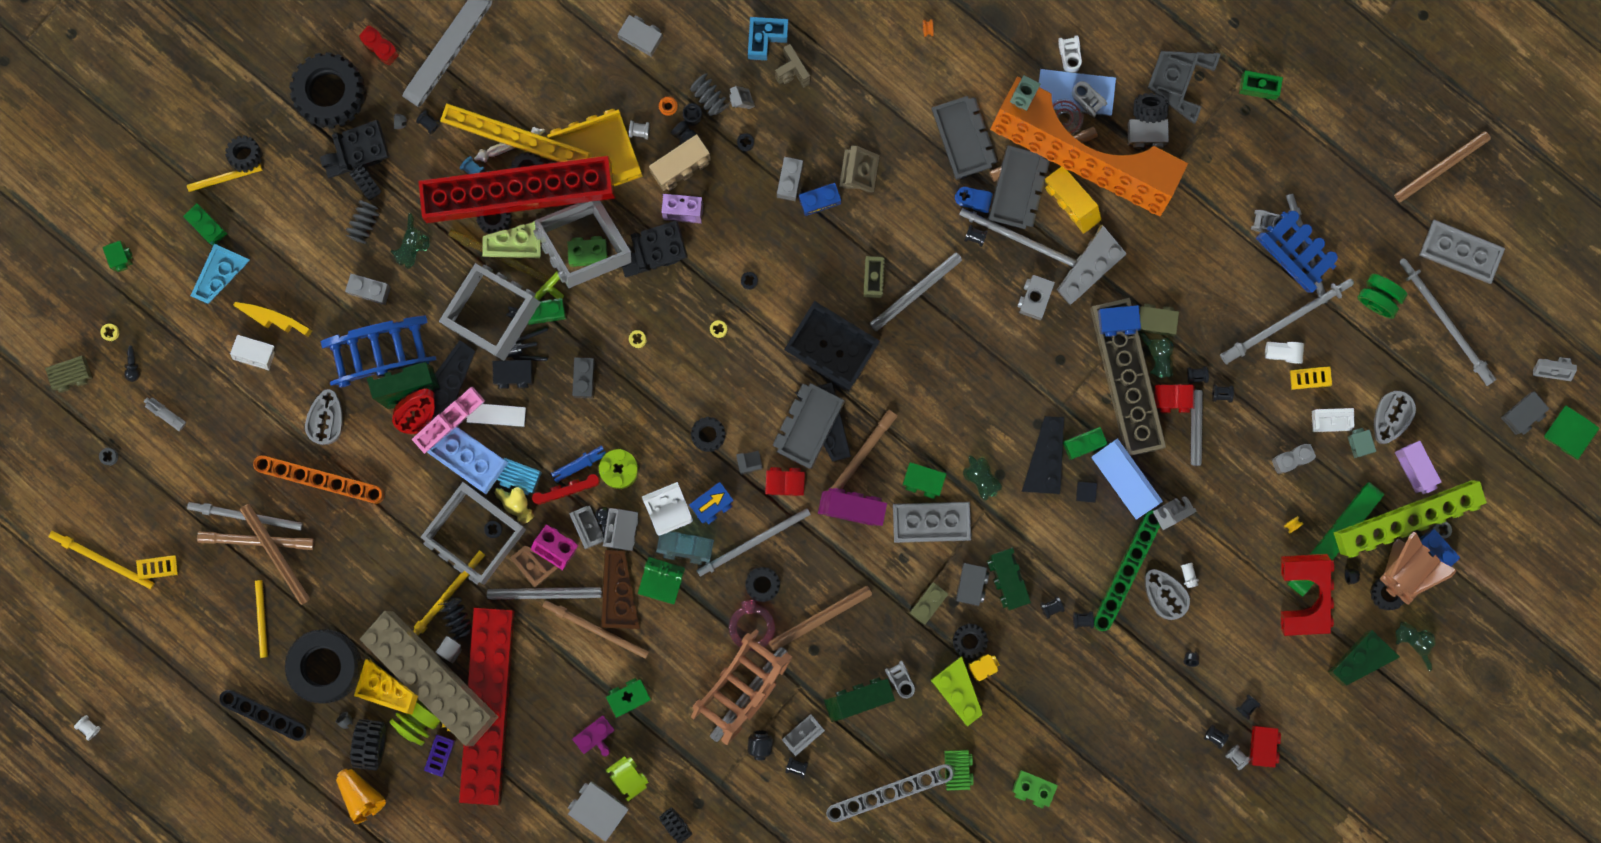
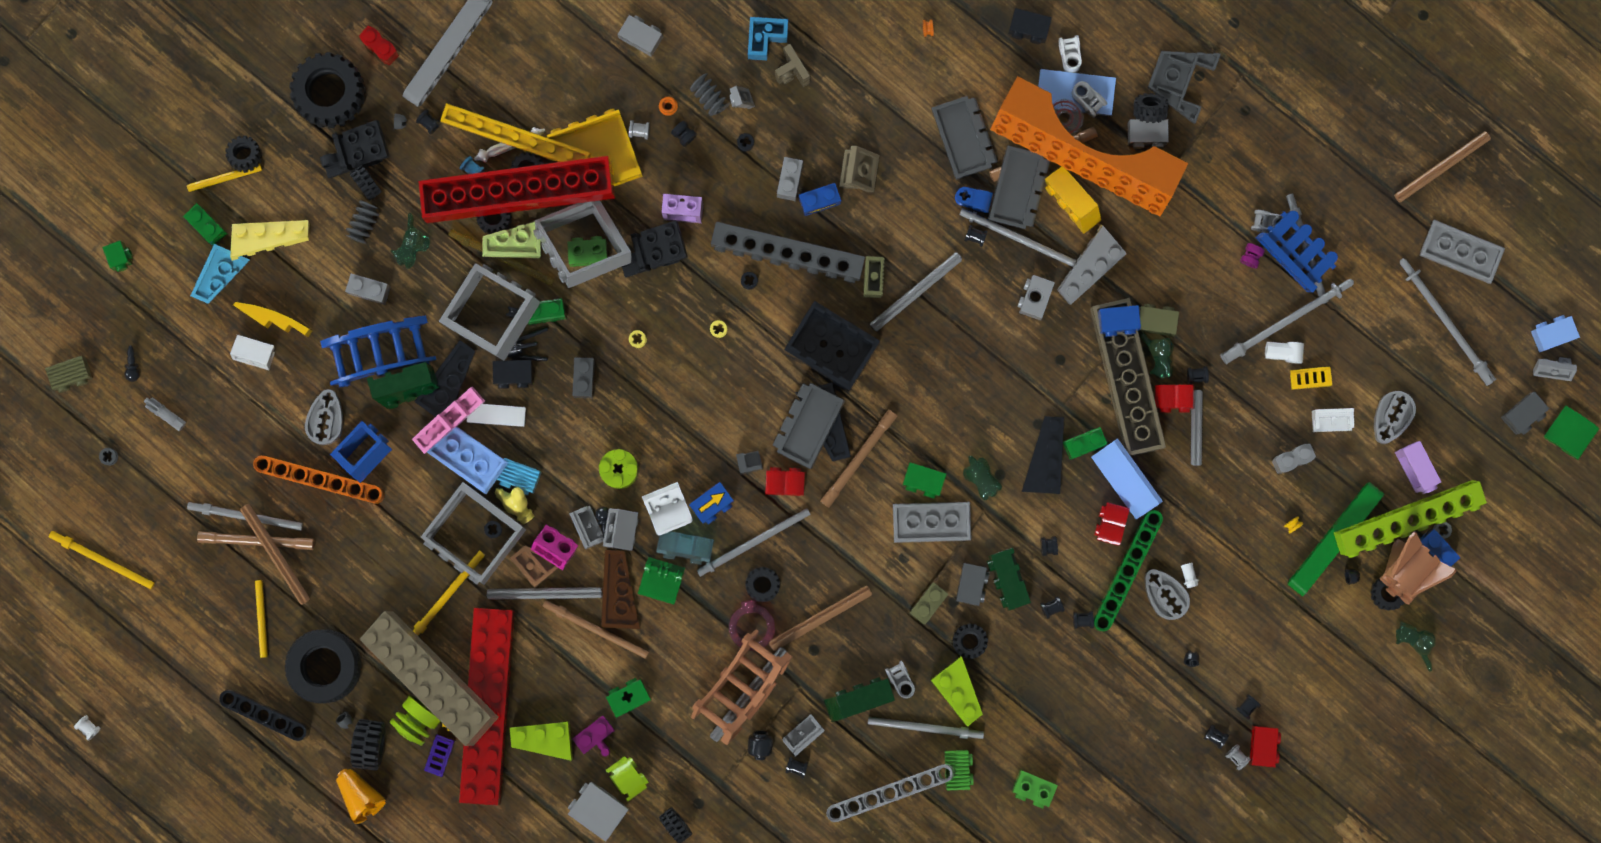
(115, 333): light yellow bush -> none
(173, 572): yellow slope -> none
(256, 237): none -> light yellow wing
(370, 459): none -> blue window
(384, 689): yellow wing -> none
(410, 403): red piece -> none
(449, 650): light grey piece -> none
(456, 618): black piece -> none
(545, 739): none -> lime wedge
(549, 287): lime piece -> none
(574, 487): red plate -> none
(578, 464): blue pin -> none
(680, 163): tan piece -> none
(692, 114): black wheel -> none
(711, 422): black tyre -> none
(723, 231): none -> dark grey brick
(852, 507): magenta brick -> none
(963, 732): none -> light grey bar
(983, 666): yellow brick -> none
(1025, 92): sand green brick -> none
(1029, 26): none -> black brick
(1049, 546): none -> black wheel
(1086, 492): black tile -> none
(1112, 524): none -> red brick
(1173, 512): light grey hinge -> none
(1216, 396): black bush -> none
(1252, 255): none -> magenta wheel
(1260, 85): green brick -> none
(1318, 617): red arch -> none
(1361, 442): sand green brick -> none
(1363, 658): dark green wedge -> none
(1382, 296): green wheel -> none
(1554, 334): none -> light blue brick

